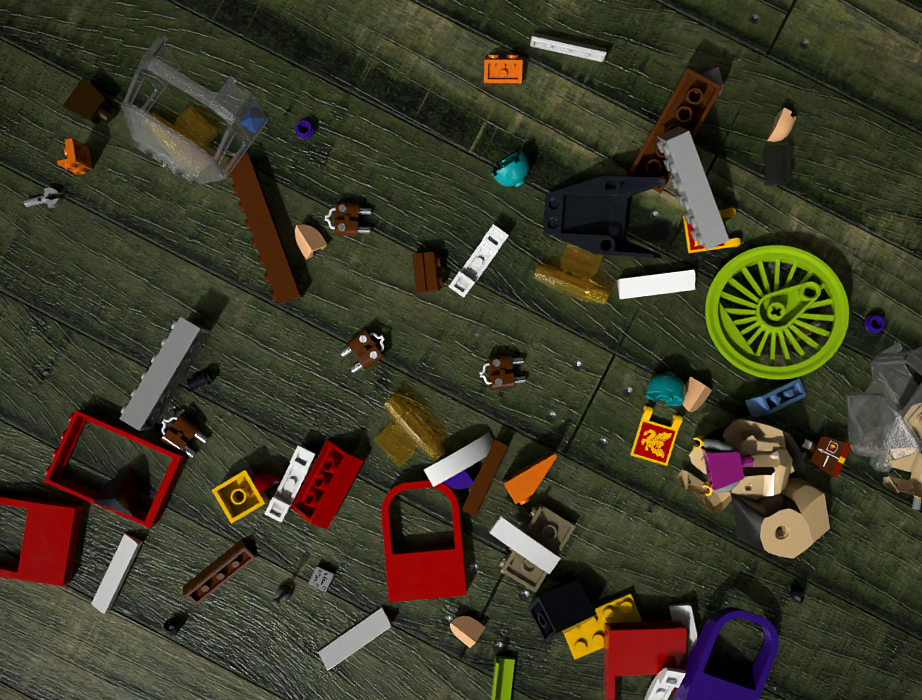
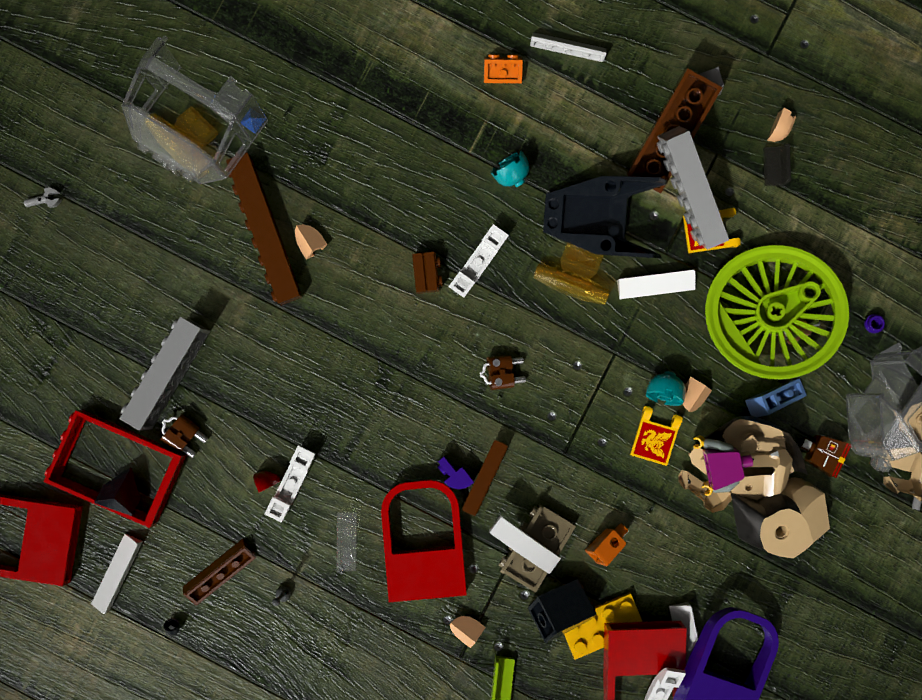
(78, 157): orange bracket -> none
(88, 103): dark brown torso -> none
(200, 380): black pin -> none
(239, 495): yellow brick -> none
(300, 125): dark purple plate -> none
(321, 578): light grey tile -> none
(326, 485): red slope -> none
(346, 541): none -> clear plate
(347, 219): reddish brown piece -> none
(355, 638): white slope -> none
(366, 349): reddish brown piece -> none
(409, 432): clear yellow plate -> none
(459, 460): white slope -> none
(526, 480): orange slope -> none
(602, 551): none -> orange torso
(797, 594): black hinge -> none

